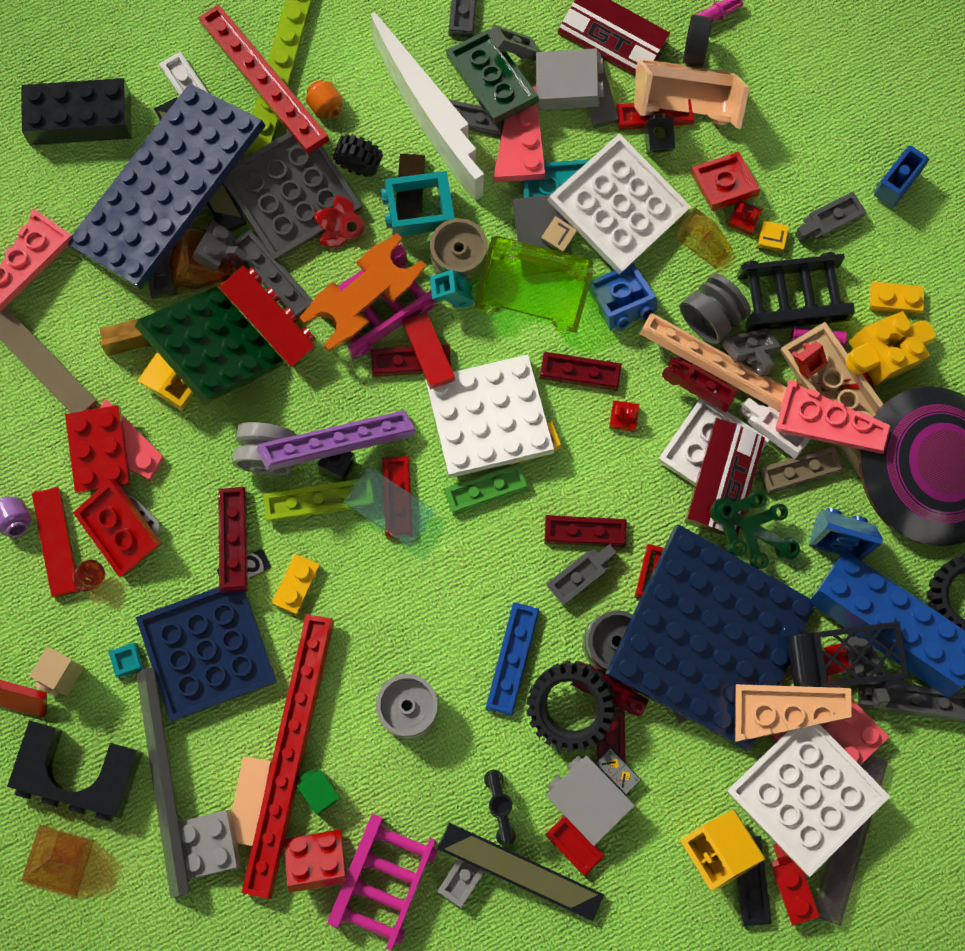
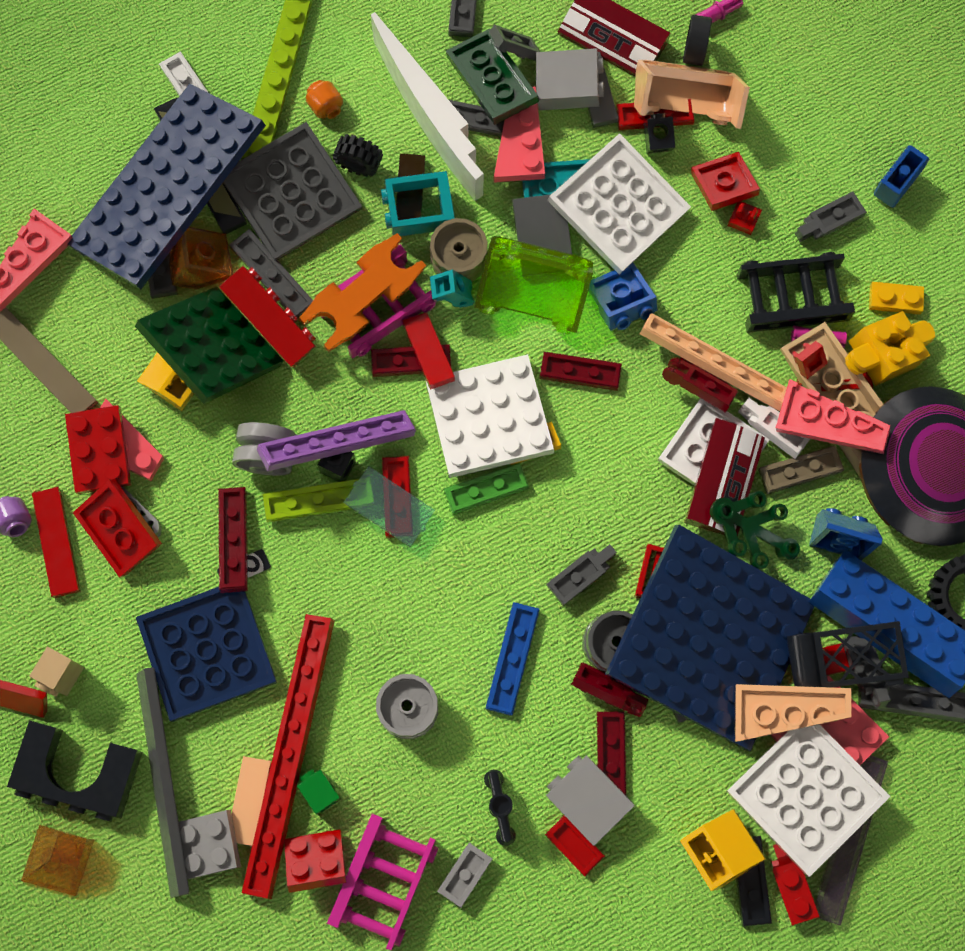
(76, 111): black brick -> none
(93, 571): clear red wheel -> none
(121, 338): pearl gold panel -> none
(126, 660): teal tile -> none
(216, 248): dark grey hinge -> none
(264, 79): plate -> none
(296, 584): yellow plate -> none
(335, 222): red plate -> none
(520, 871): olive tile -> none
(553, 732): black tyre -> none
(558, 234): tan tile -> none
(585, 531): dark red tile -> none
(618, 771): light grey sticker -> none
(624, 416): red tile -> none
(704, 238): clear yellow slope -> none
(715, 309): dark grey wheel -> none
(754, 348): dark grey hinge -> none
(772, 236): yellow tile -> none

